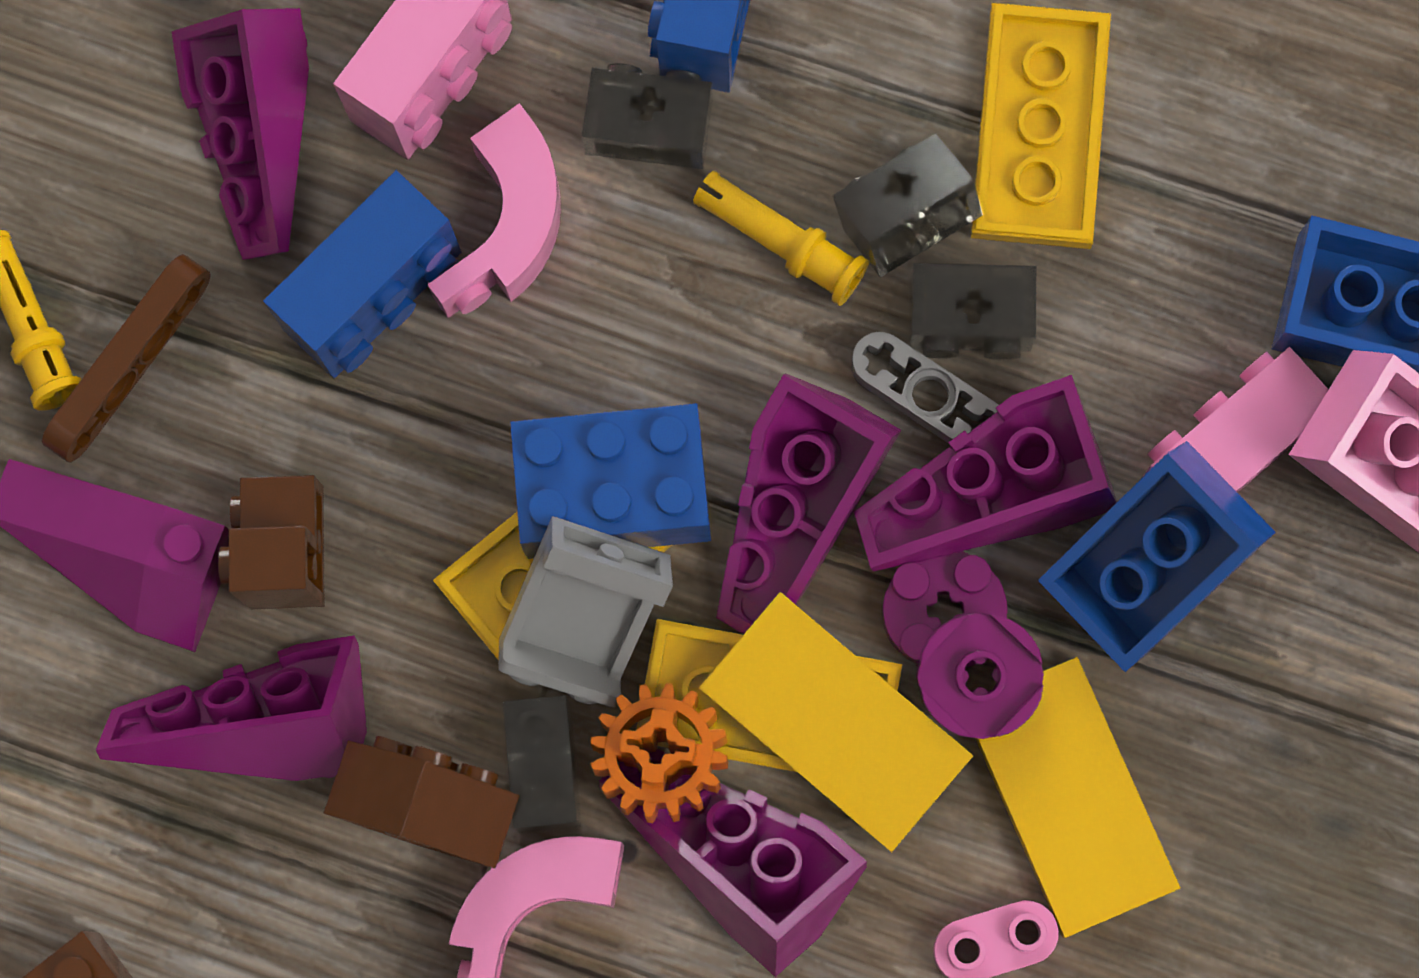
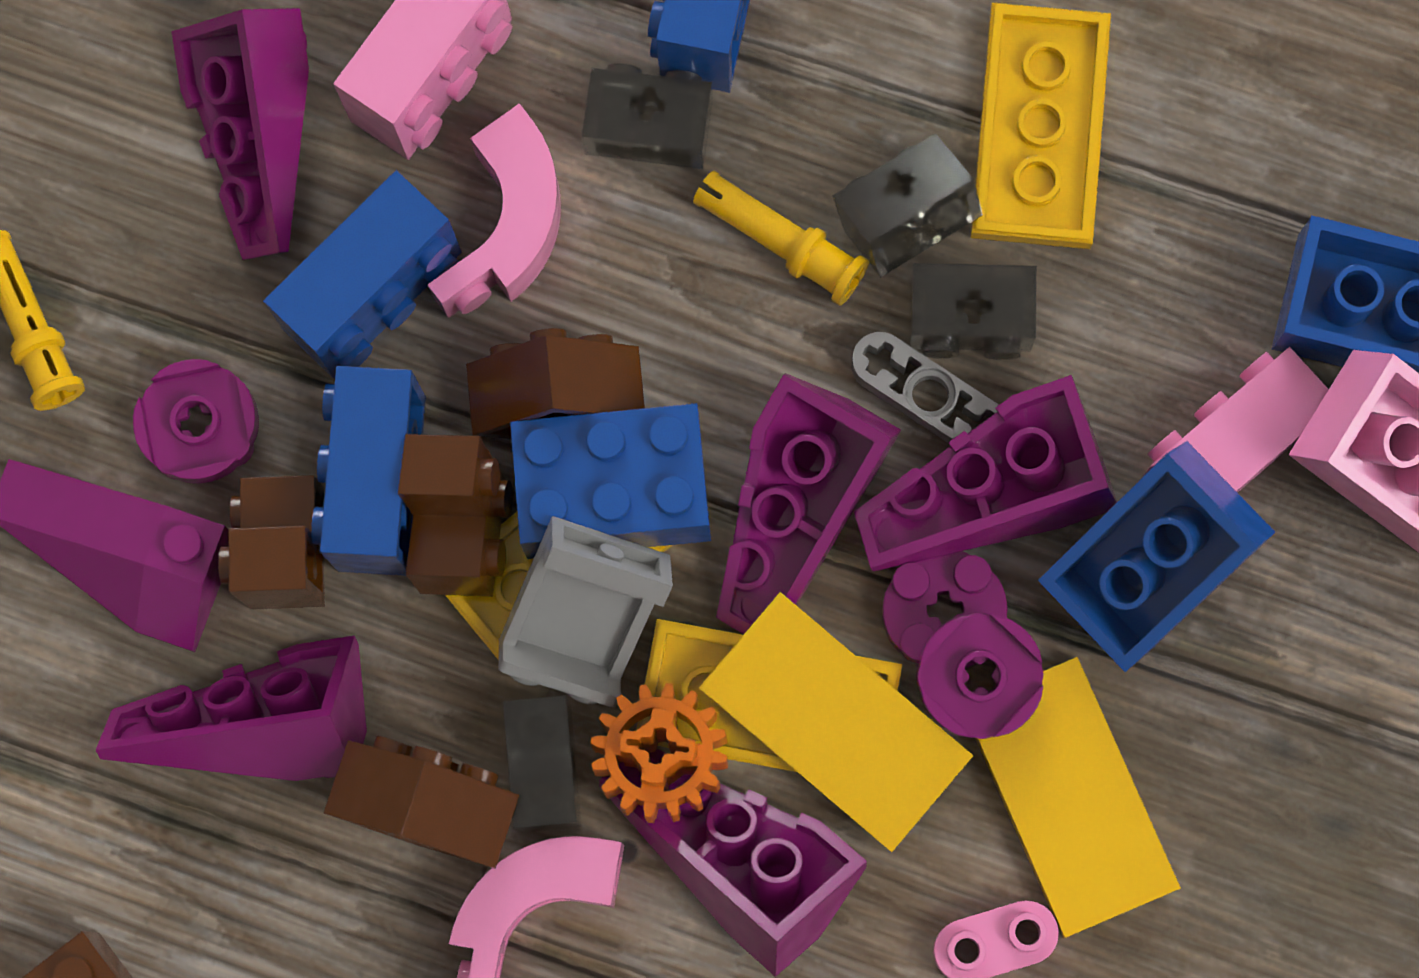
(126, 358): reddish brown beam -> none
(167, 402): none -> magenta plate
(363, 517): none -> blue brick
(456, 513): none -> reddish brown brick
(551, 380): none -> reddish brown brick

